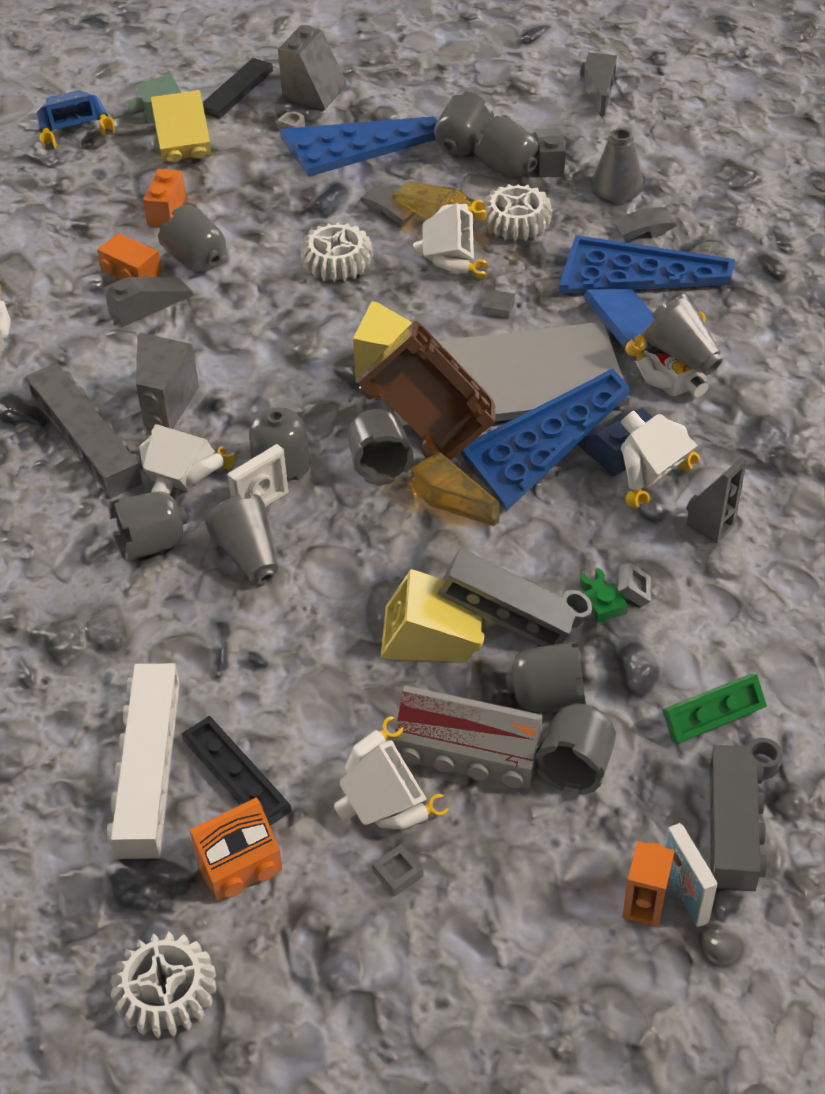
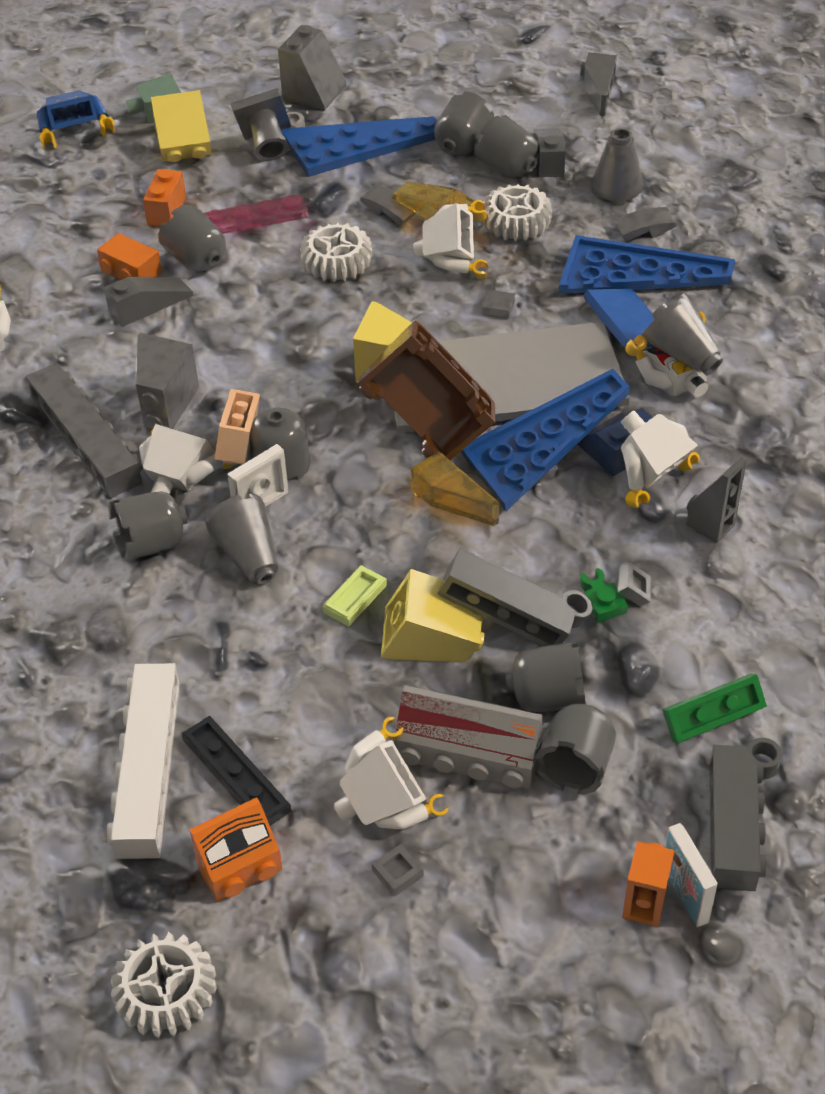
(235, 427): none -> light nougat brick
(236, 87): black tile -> none
(259, 214): none -> clear pink plate
(262, 120): none -> flat silver plant
(354, 595): none -> yellowish green tile
(379, 446): dark grey cylinder -> none

